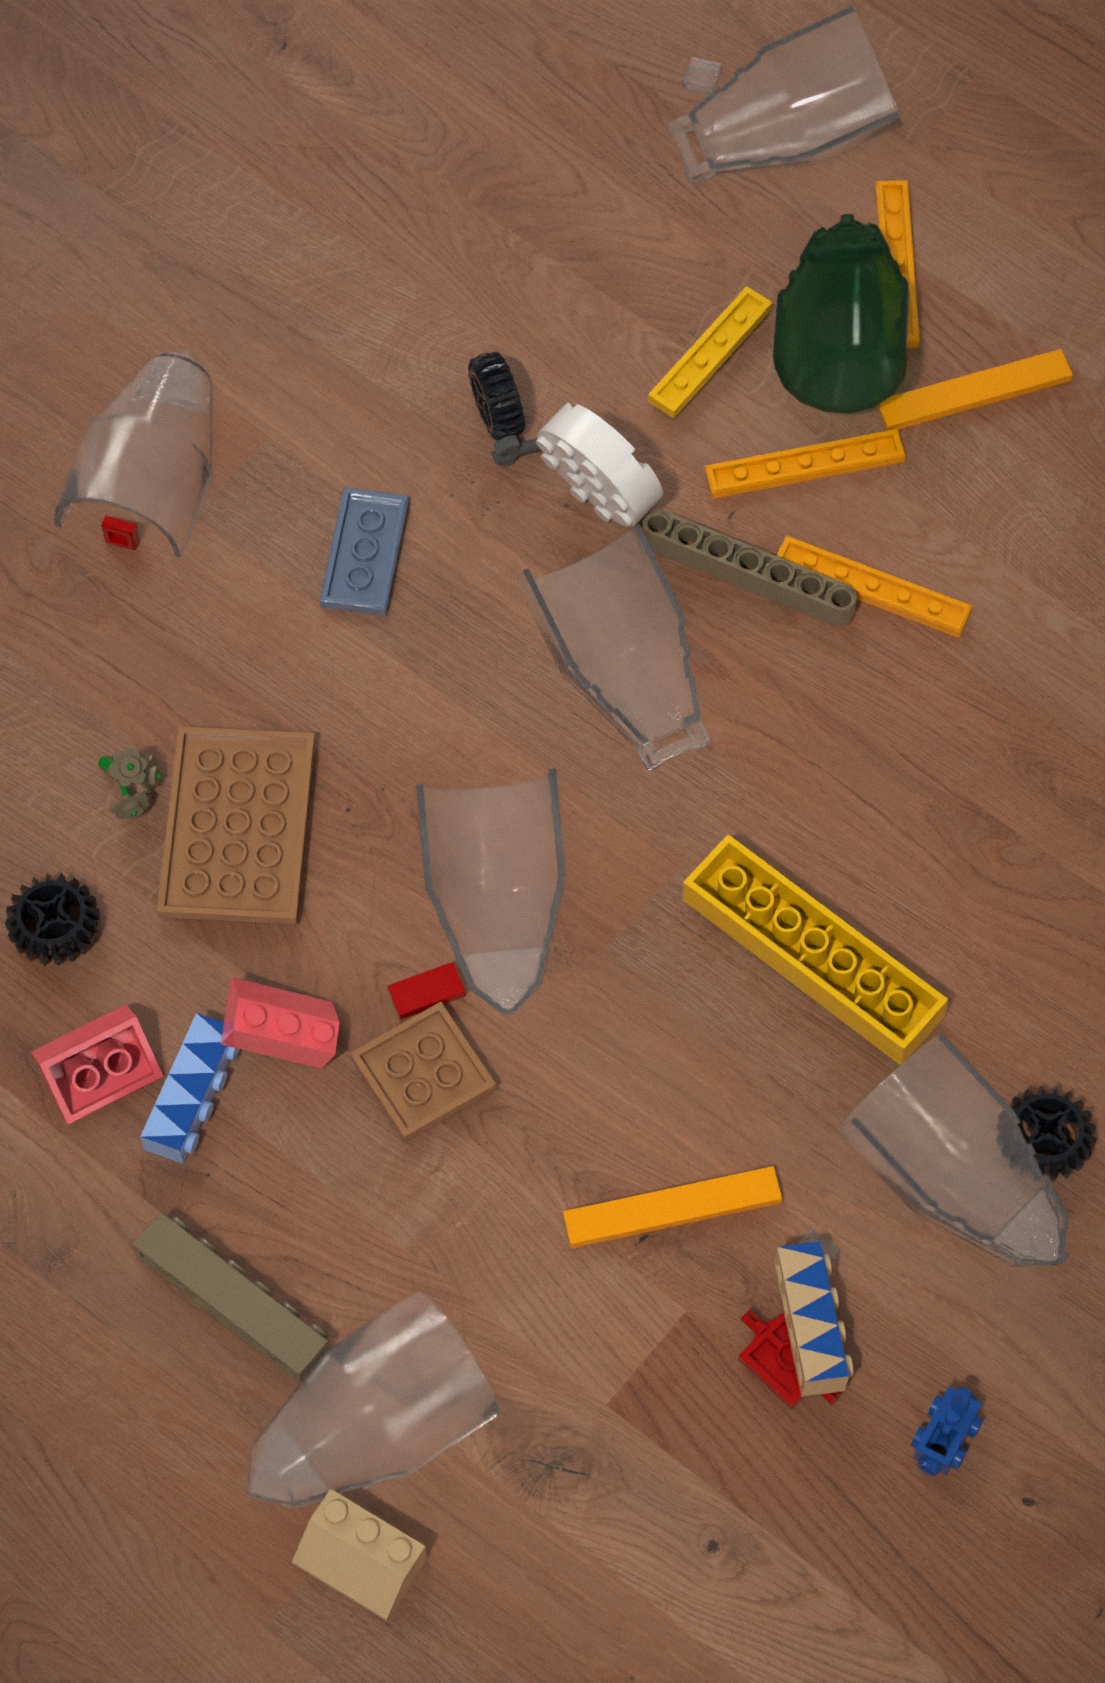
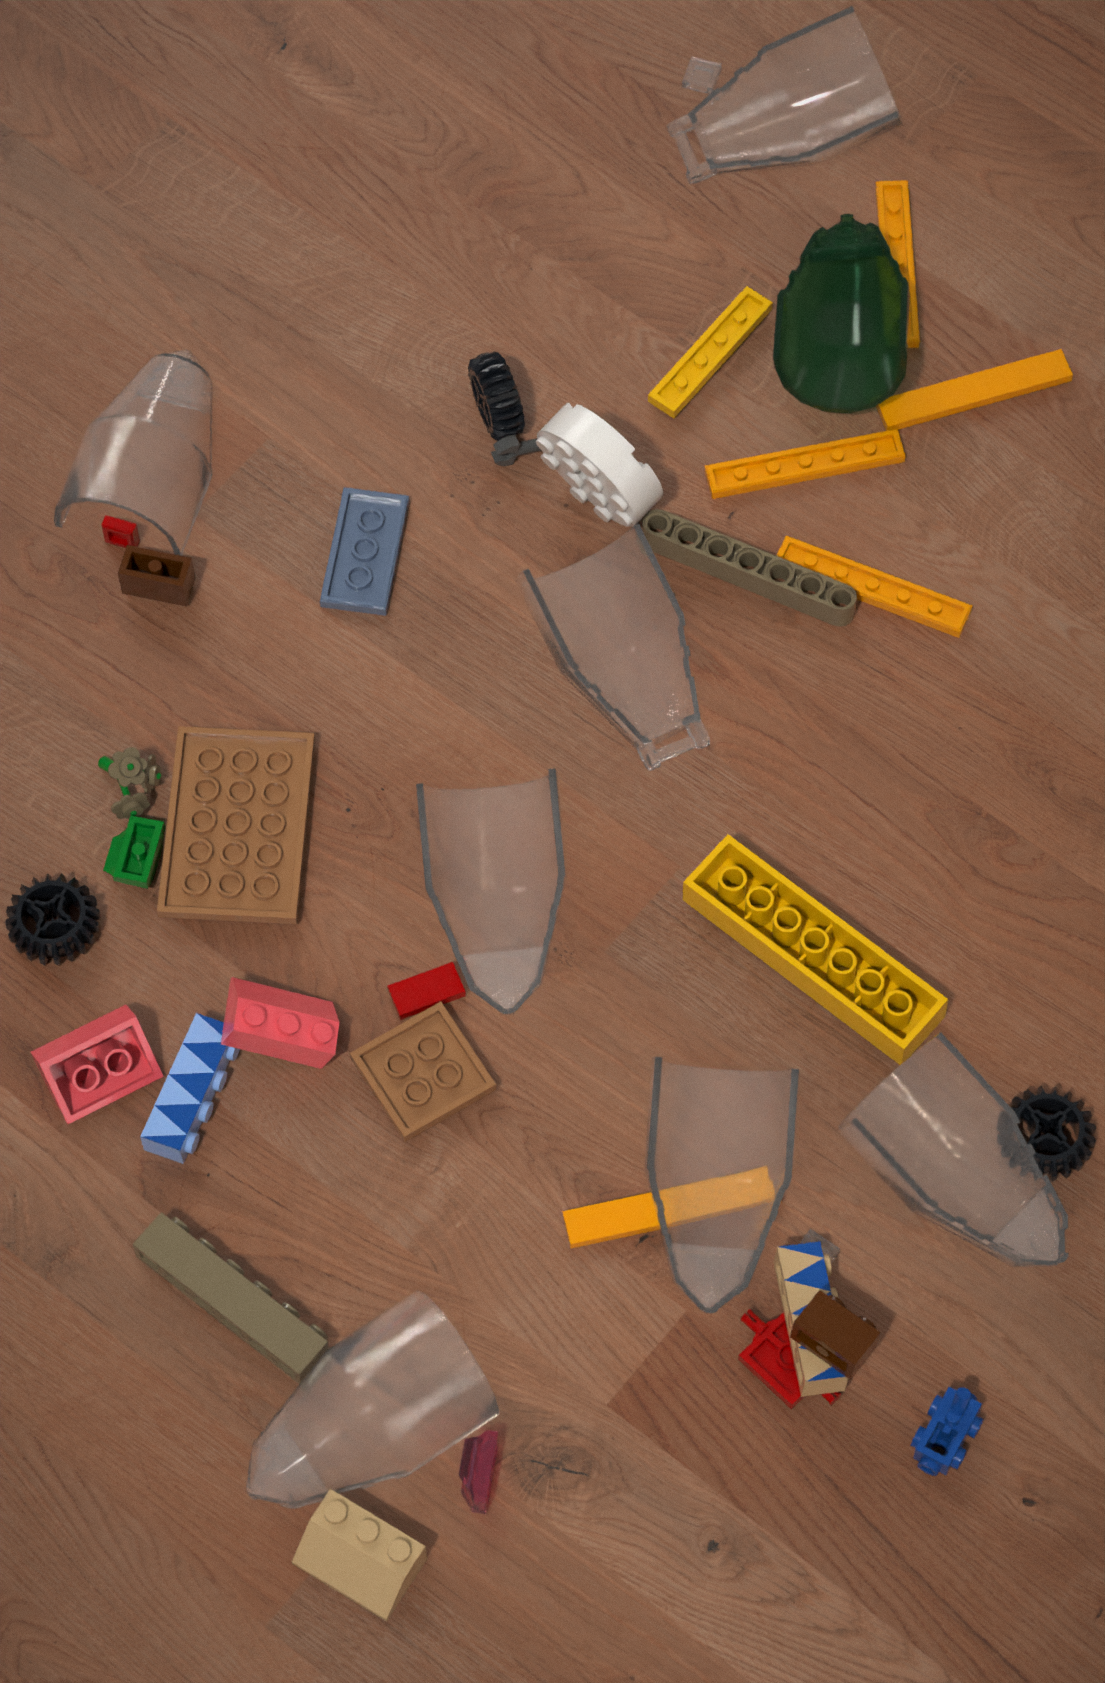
(136, 852): none -> green slope
(156, 575): none -> reddish brown brick
(478, 1470): none -> clear pink slope
(718, 1171): none -> clear windscreen
(835, 1334): none -> reddish brown brick

